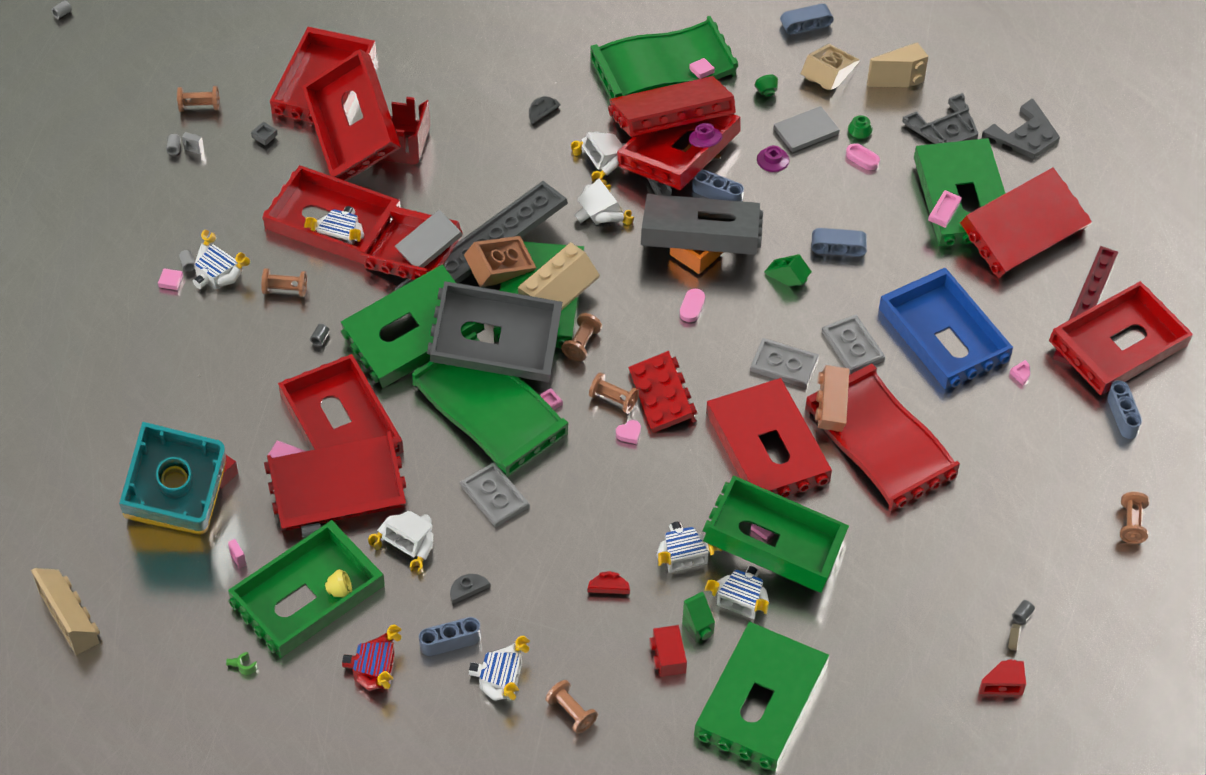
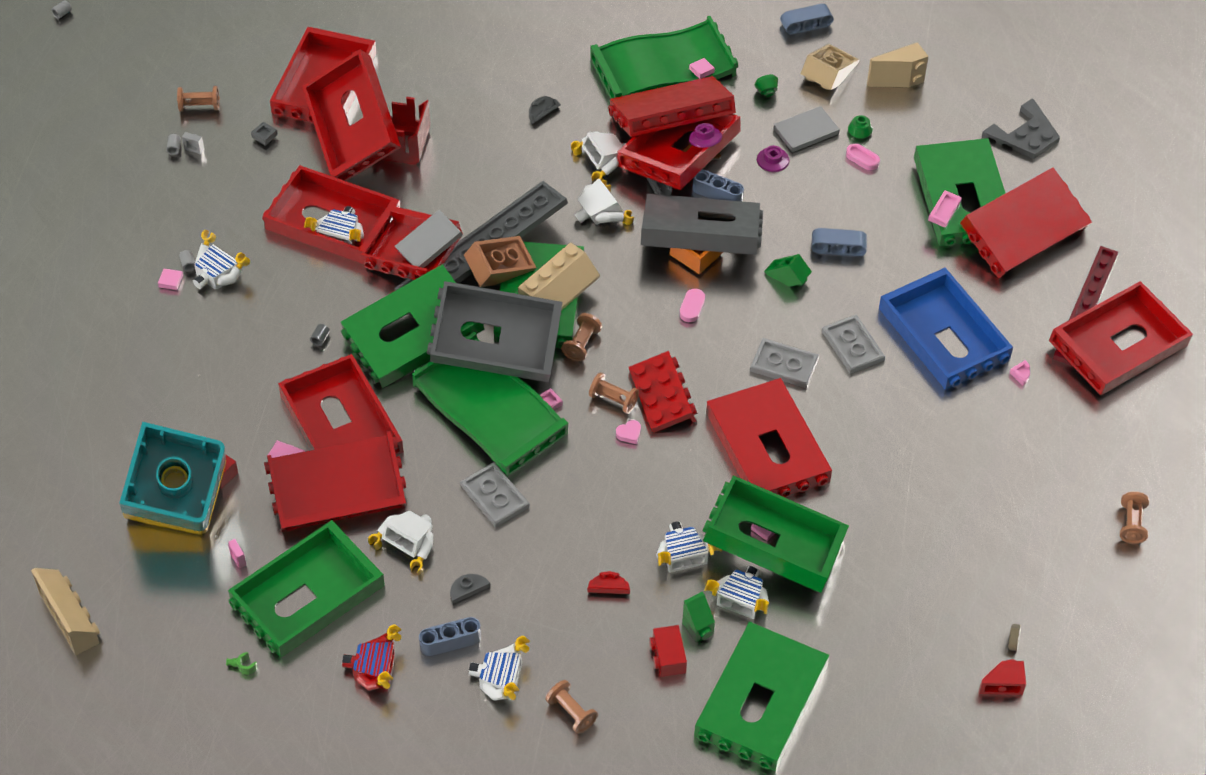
(283, 282): nougat hose -> none
(309, 529): dark grey hinge -> none
(339, 584): light yellow cone -> none
(832, 398): nougat brick -> none
(889, 441): red panel -> none
(951, 128): dark grey wing -> none
(1023, 612): dark grey hinge -> none
(1124, 409): sand blue beam -> none

